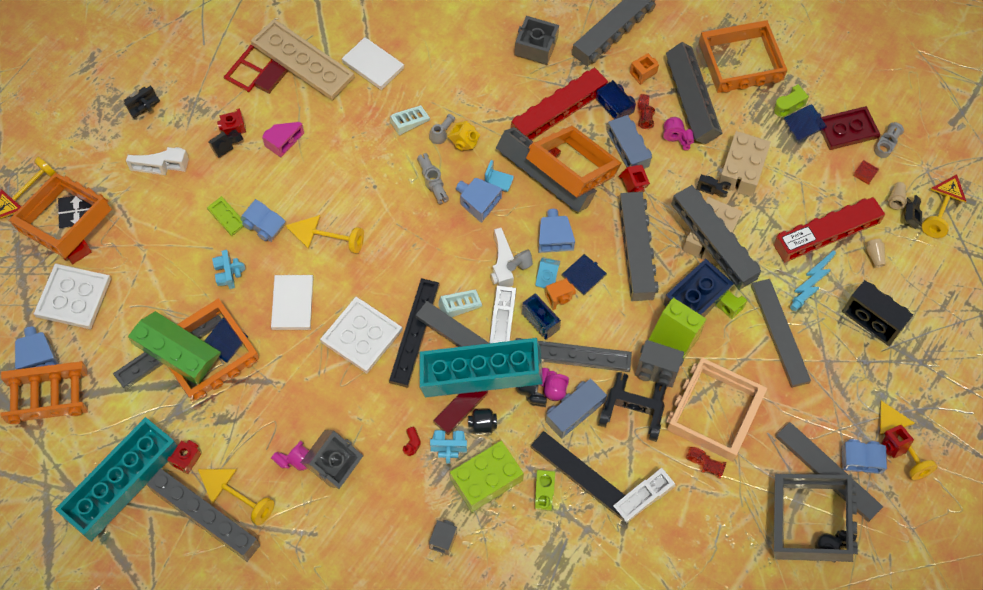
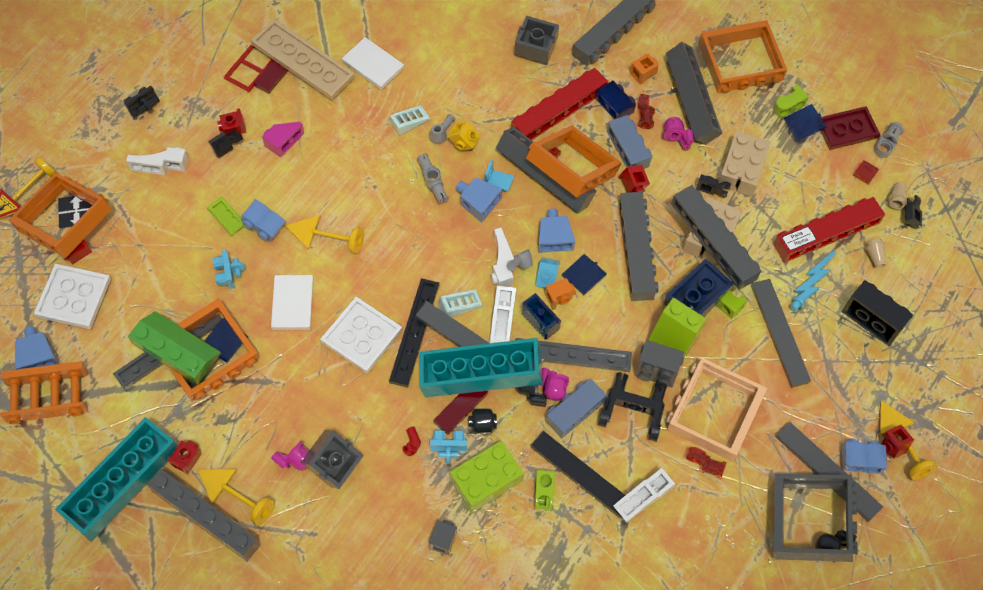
(935, 225): yellow piece -> none

